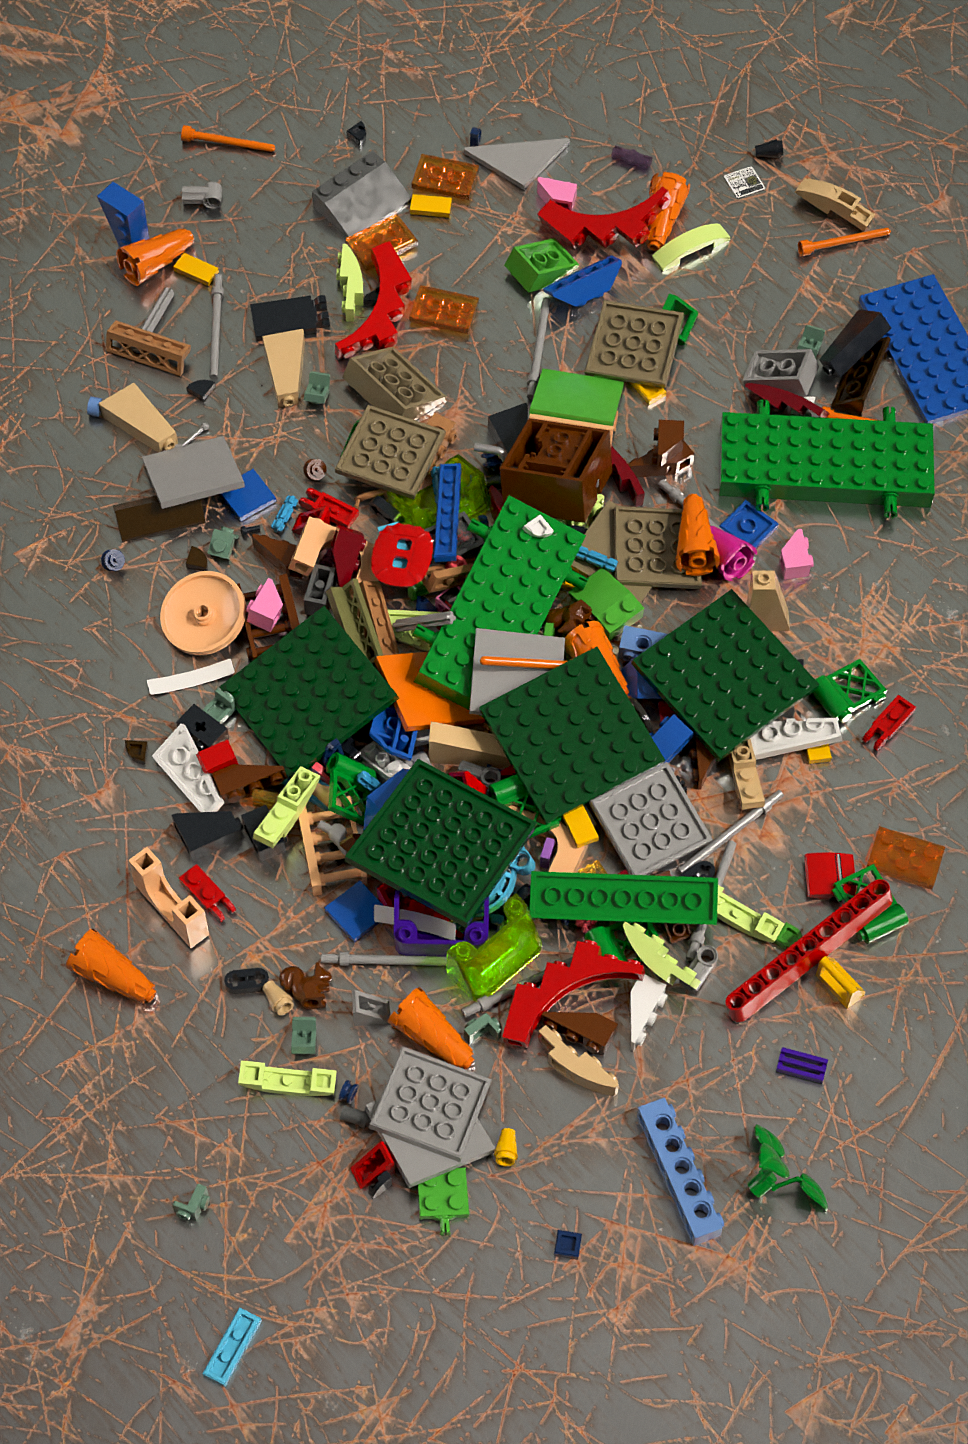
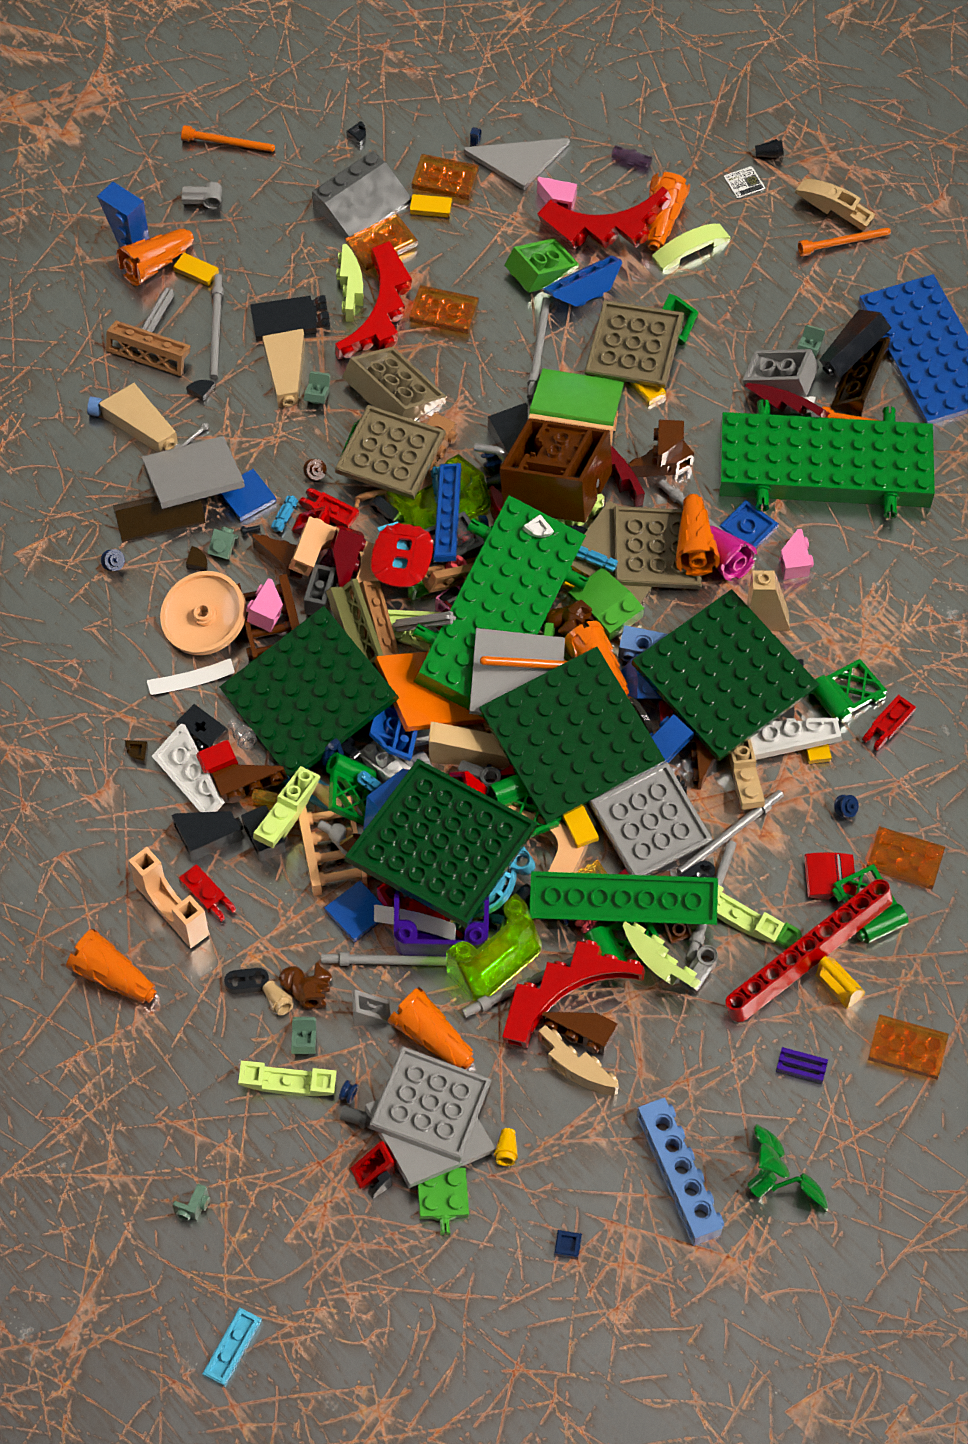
(221, 706): sand green bracket -> none
(242, 734): none -> clear cone
(319, 769): coral tile -> none
(371, 298): black tile -> none
(424, 605): dark blue tile -> none
(476, 1028): sand green bracket -> none
(547, 853): medium lavender tile -> none
(643, 1003): white slope -> none
(846, 806): none -> dark blue wheel
(908, 1046): none -> clear orange plate

